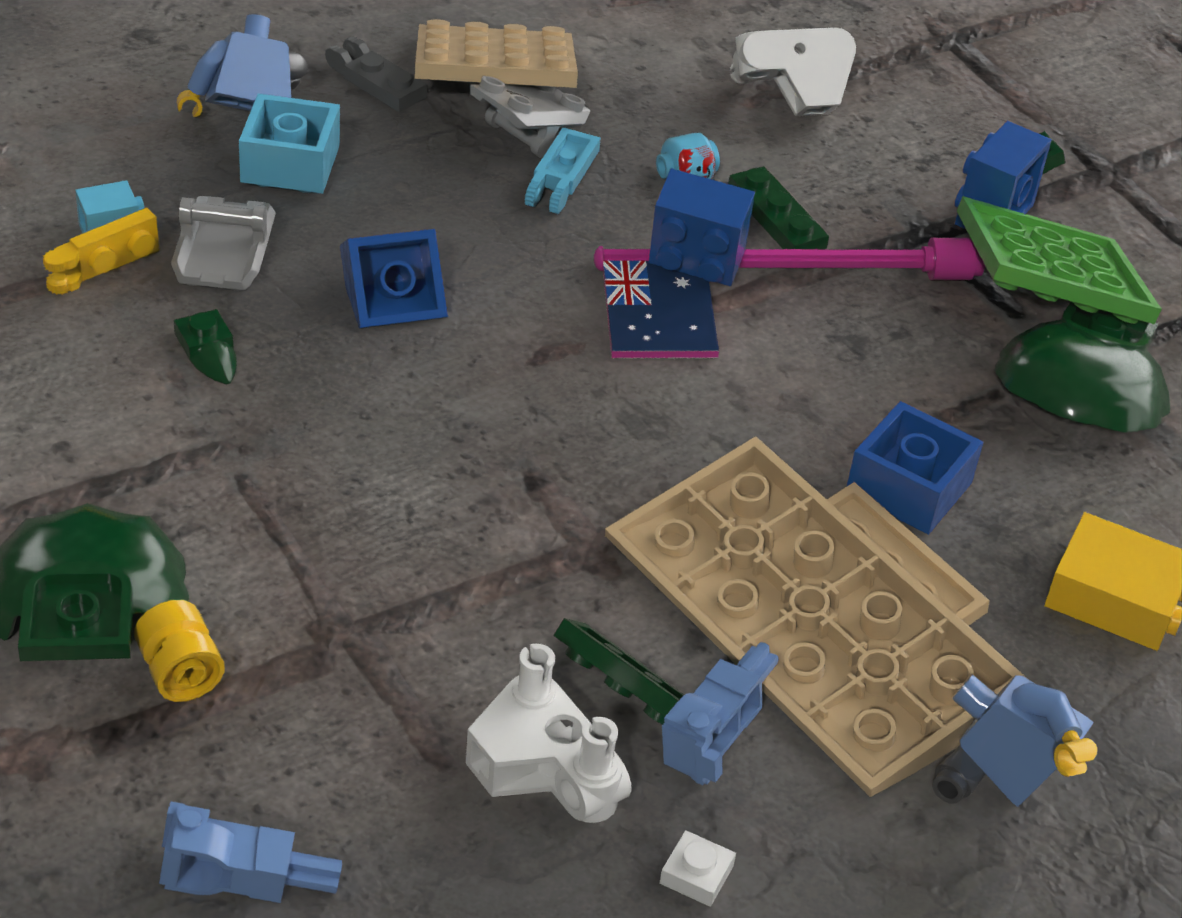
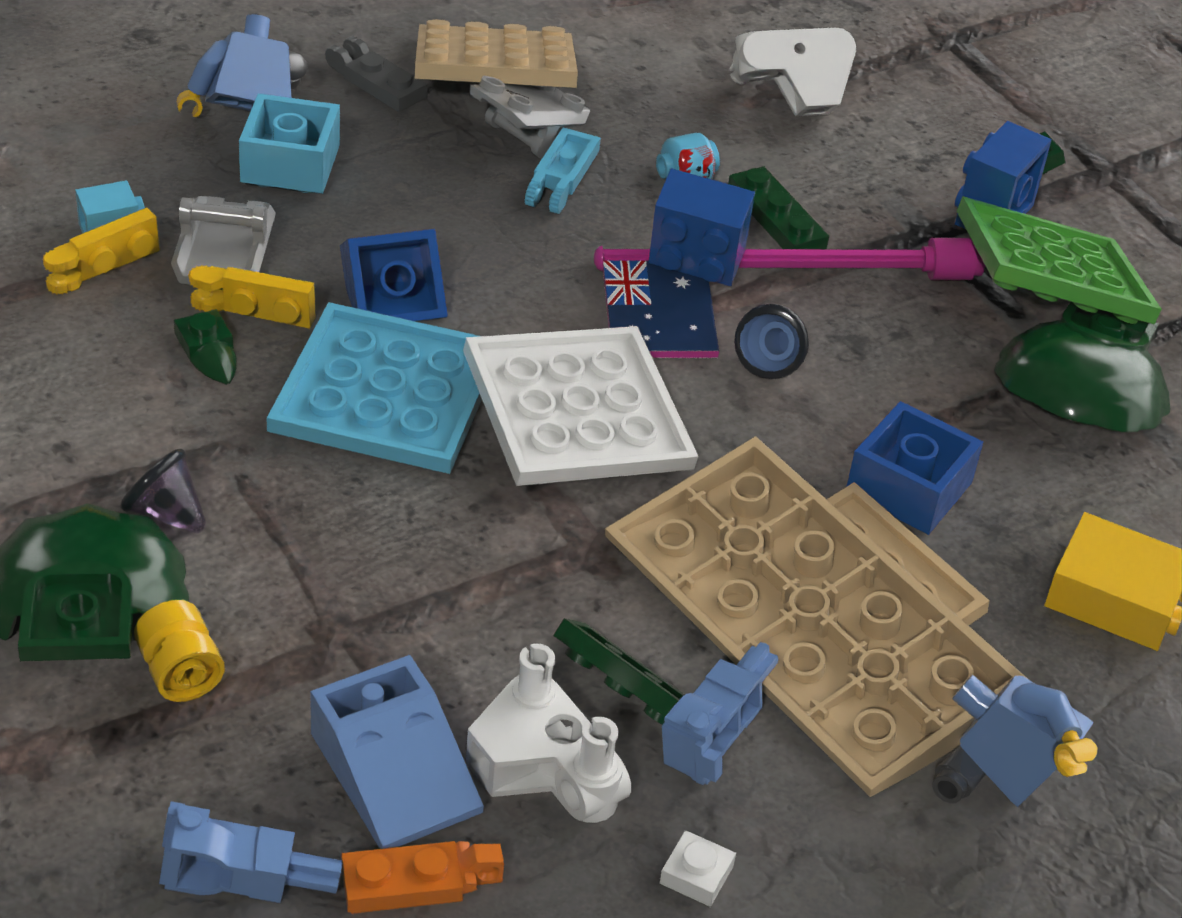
(167, 494): none -> hat
(253, 294): none -> yellow hinge
(380, 389): none -> medium azure plate
(394, 752): none -> medium blue slope
(418, 874): none -> orange hinge
(578, 405): none -> white plate
(770, 330): none -> medium blue hat

